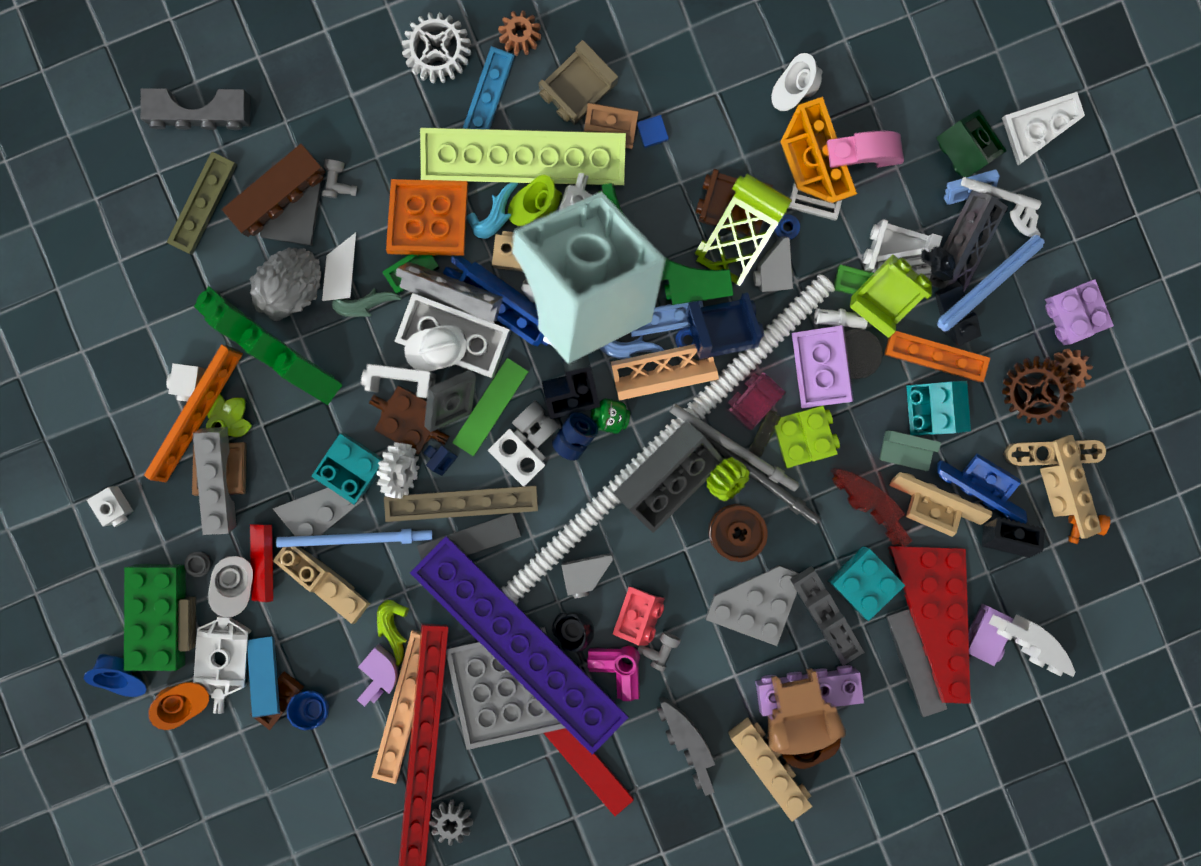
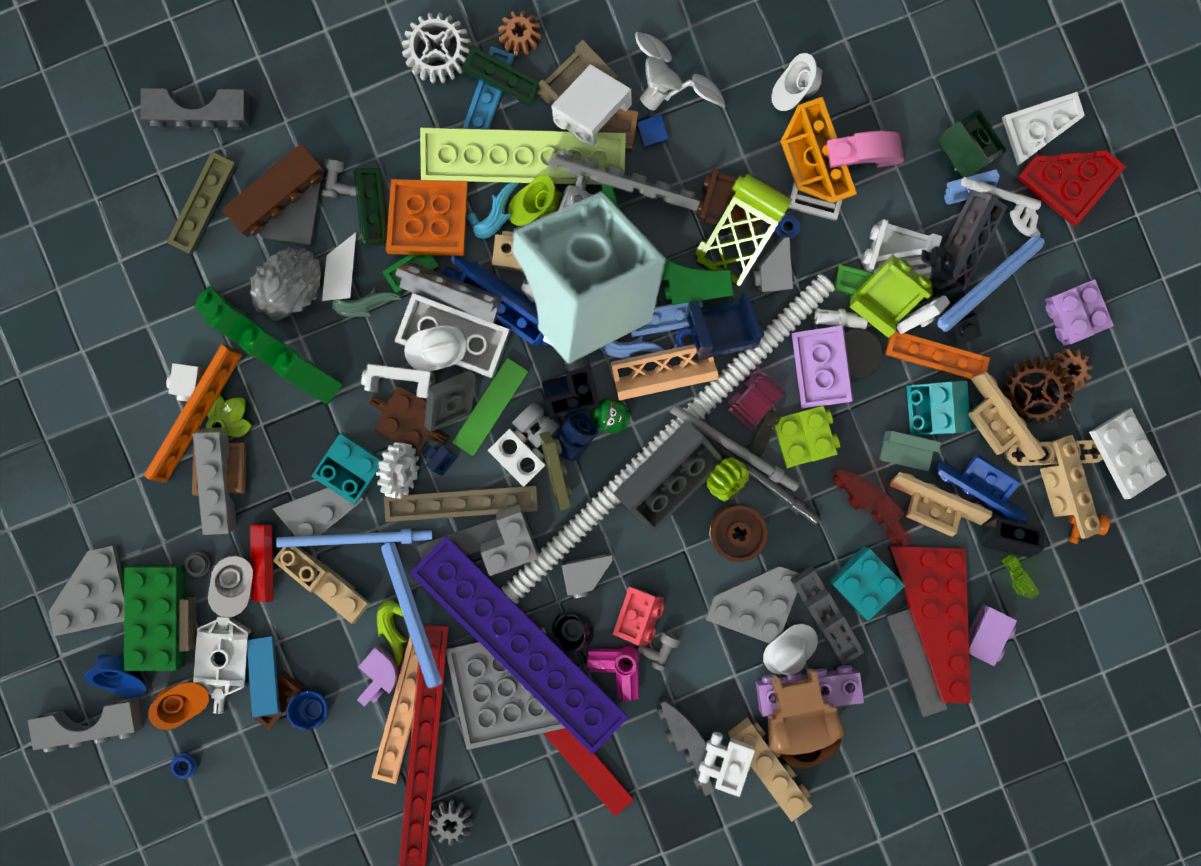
(55, 728): none -> light grey arch
(91, 595): none -> light grey plate
(110, 506): white brick -> none
(178, 770): none -> blue plate
(370, 206): none -> dark green tile
(411, 615): none -> light blue axle
(500, 75): none -> dark green tile
(515, 545): none -> light grey brick
(556, 470): none -> olive plate
(590, 104): none -> white panel
(614, 177): none -> light grey wing
(663, 78): none -> white plant
(734, 766): none -> white plate
(791, 650): none -> white piece
(923, 315): none -> white plate
(1000, 422): none -> tan bracket
(1022, 582): none -> clear neon green plate
(1036, 642): white slope -> none
(1071, 181): none -> red plate
(1127, 453): none -> white plate

